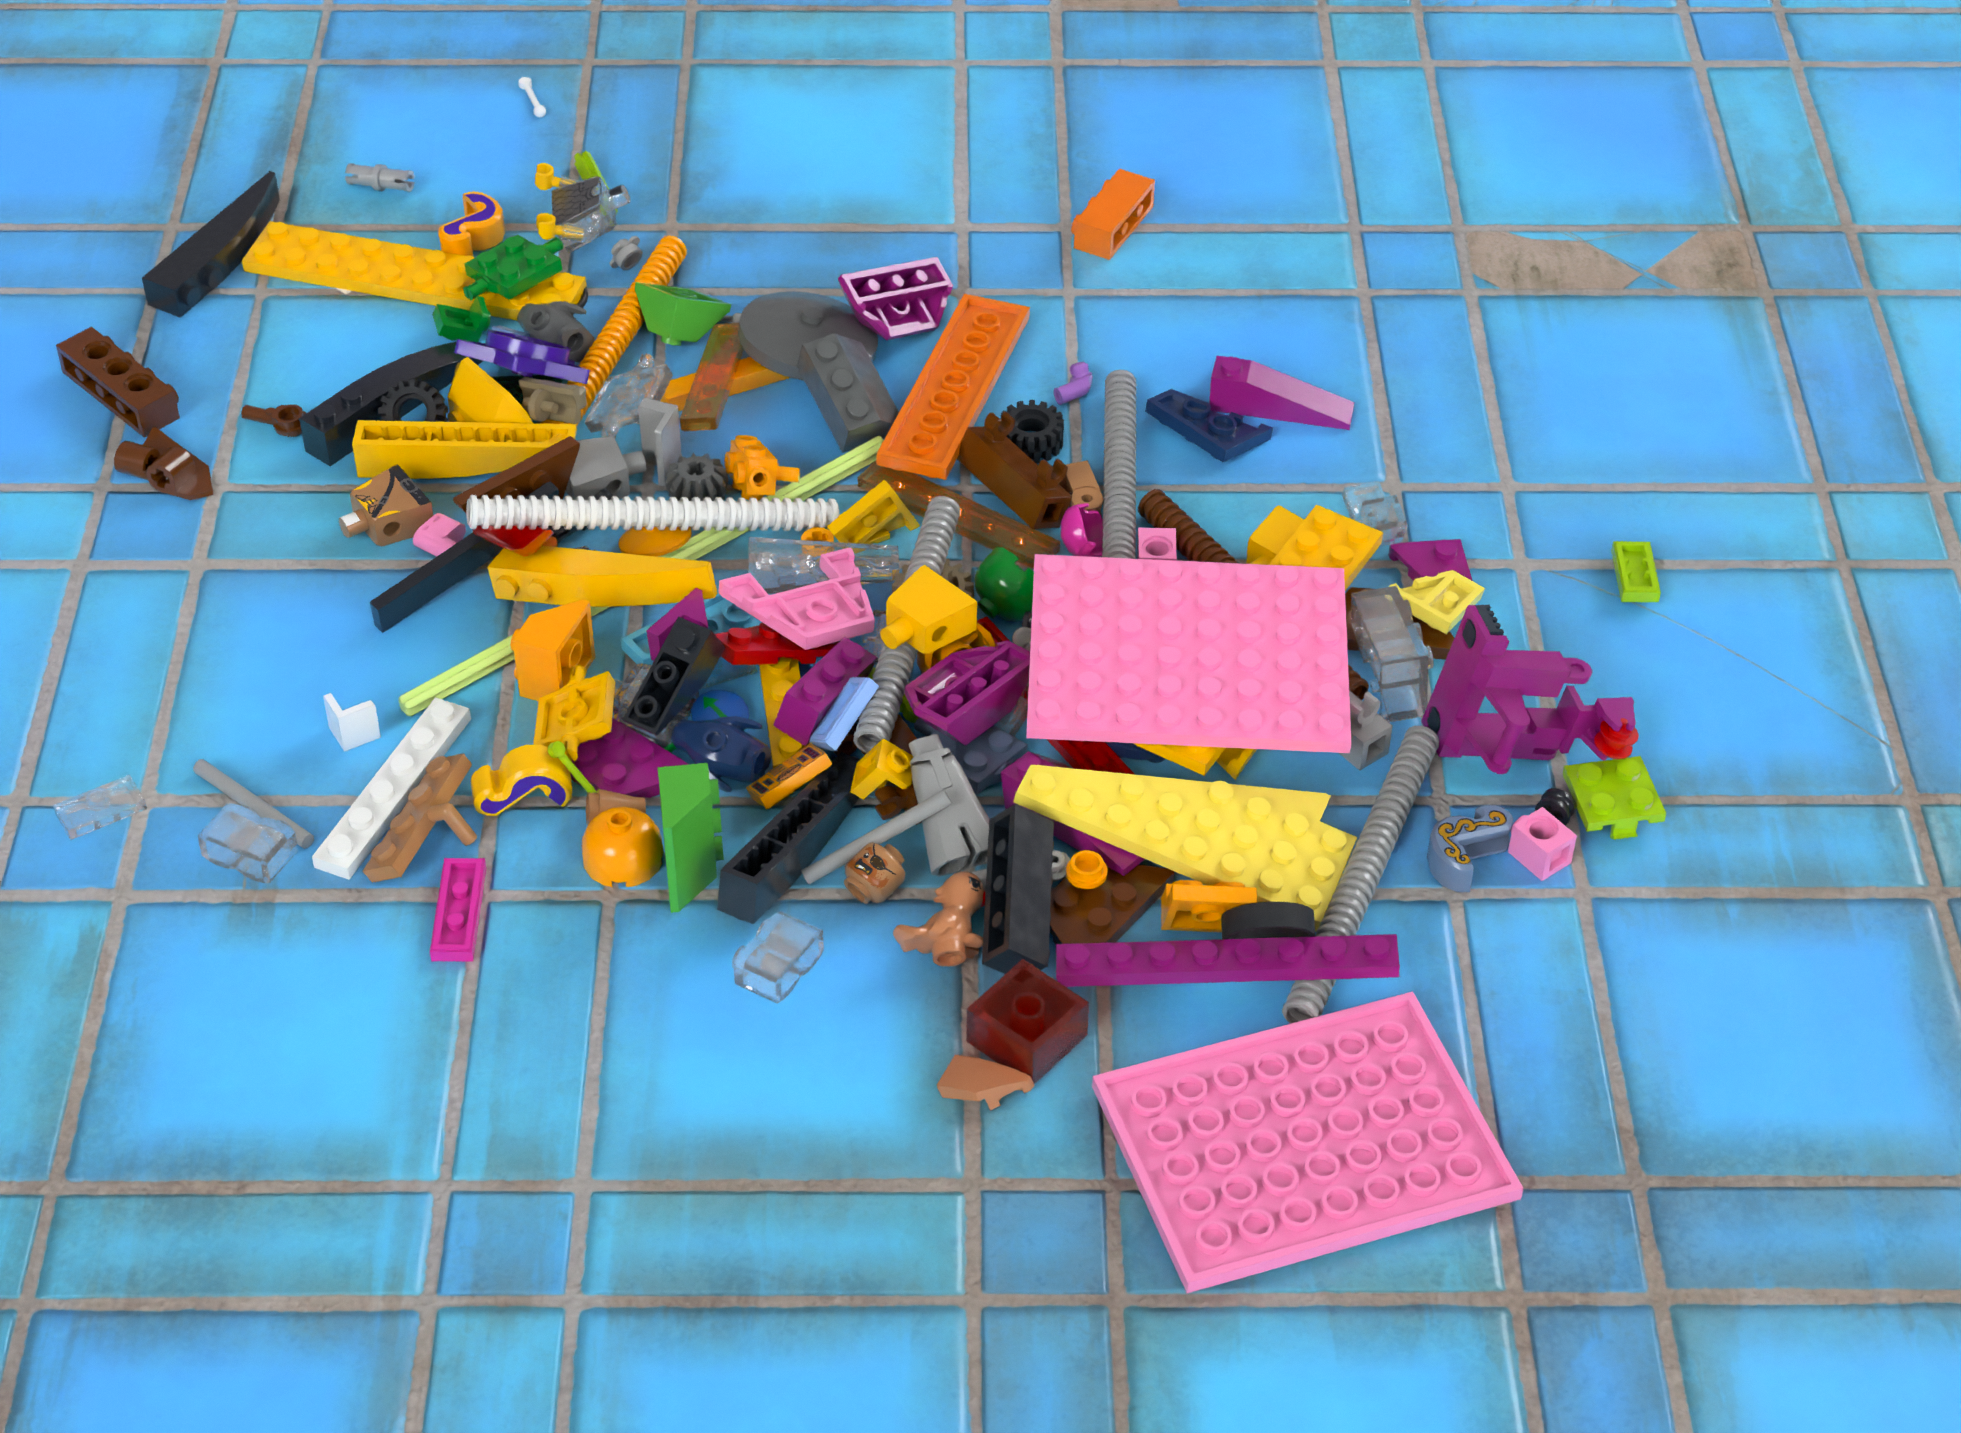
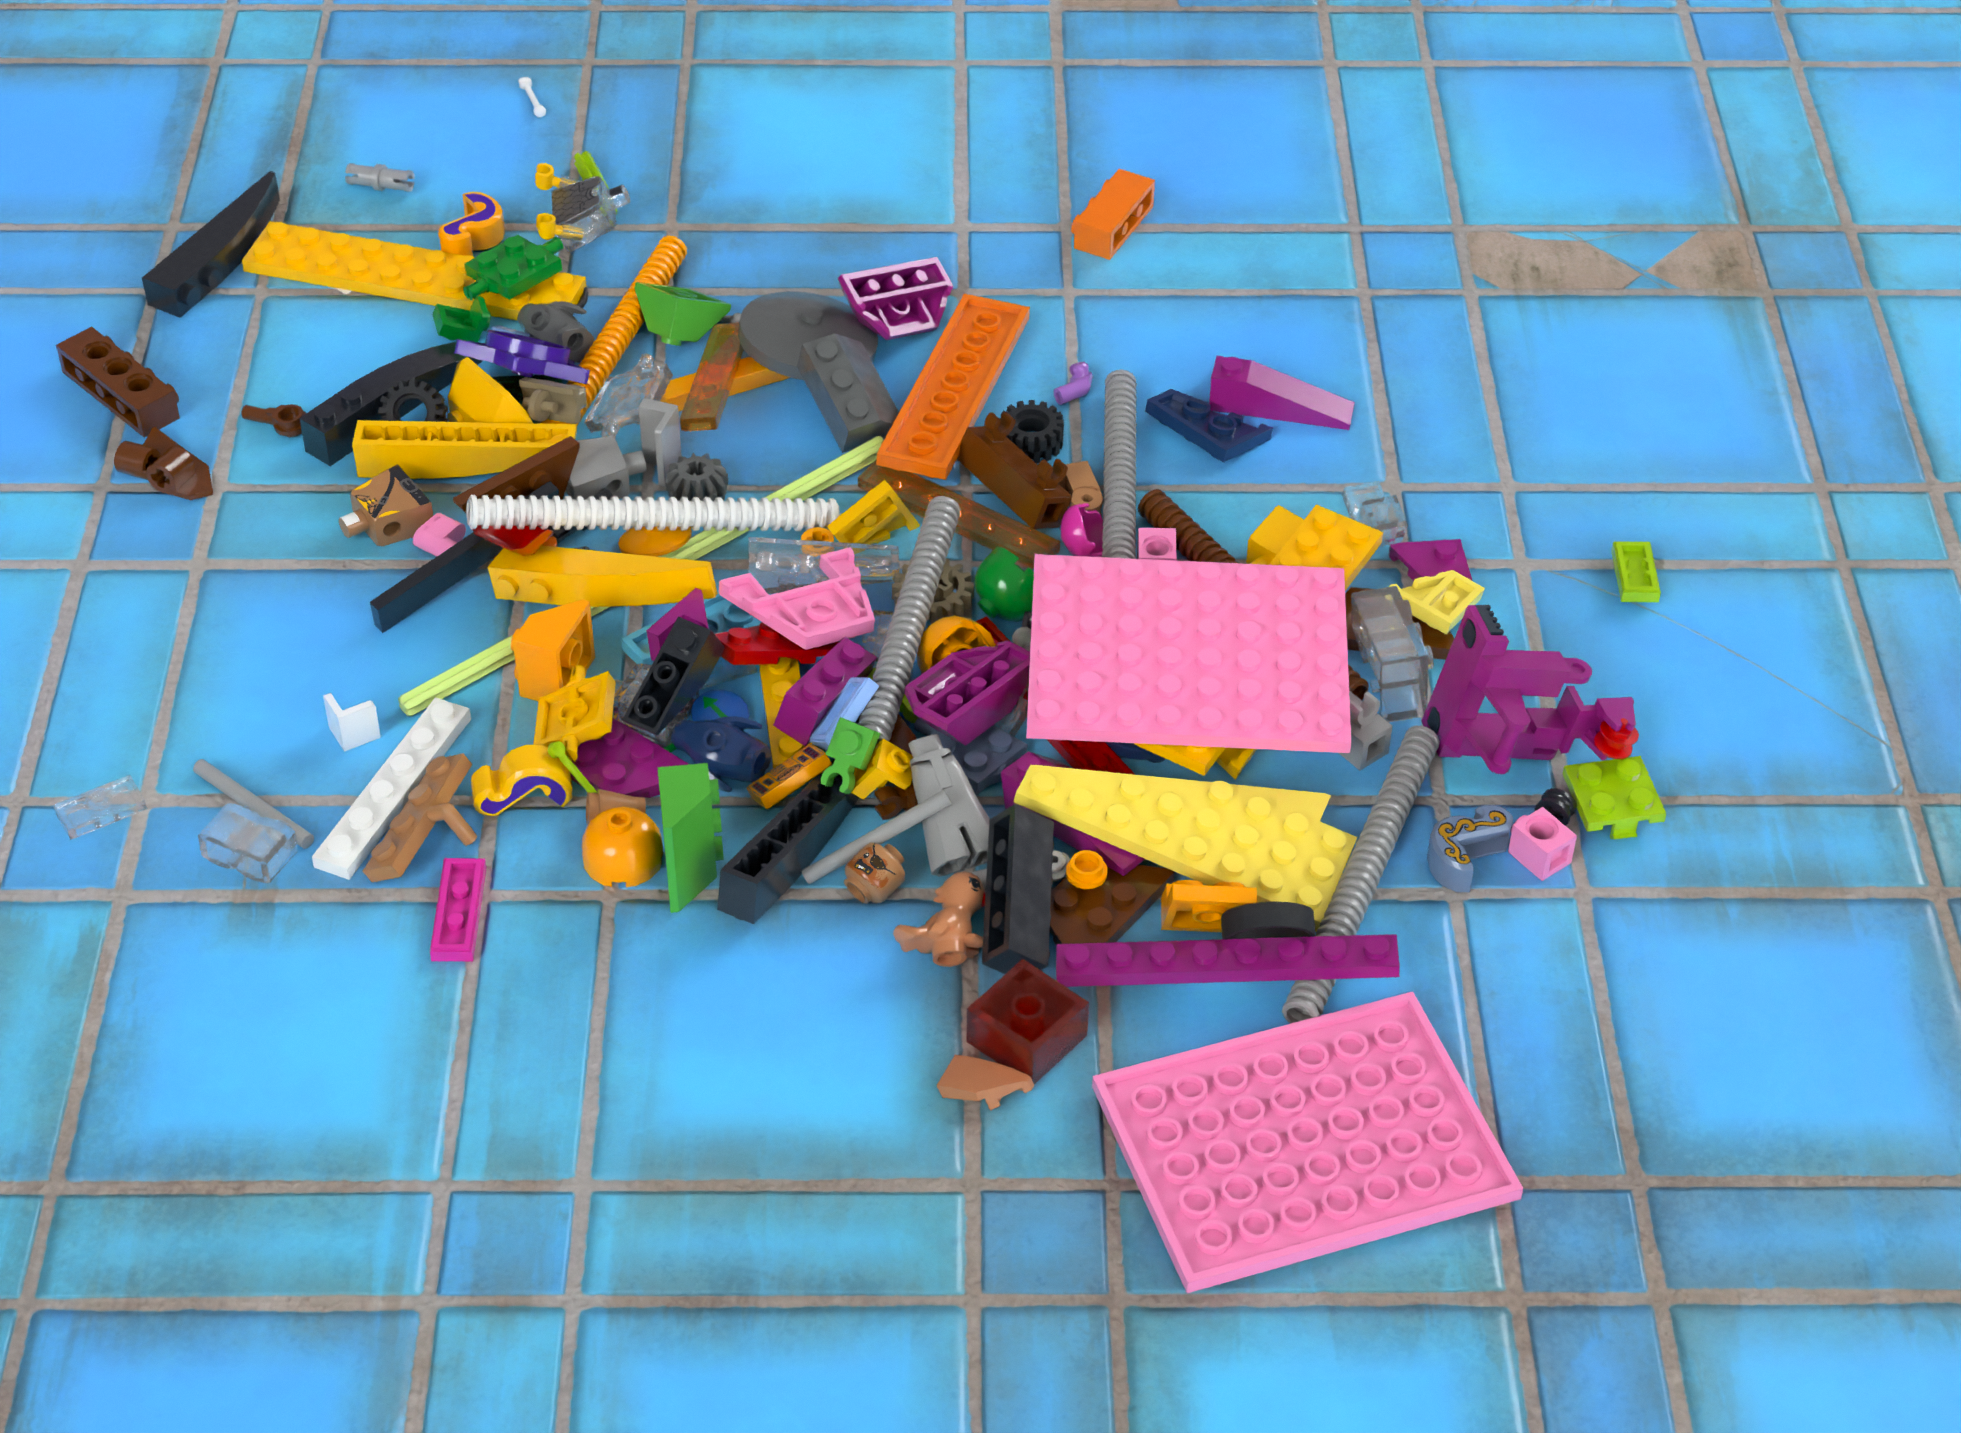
(626, 253): light grey plate -> none
(755, 468): light orange brick -> none
(778, 956): clear brick -> none
(851, 748): none -> bright green plate
(928, 613): yellow torso -> none

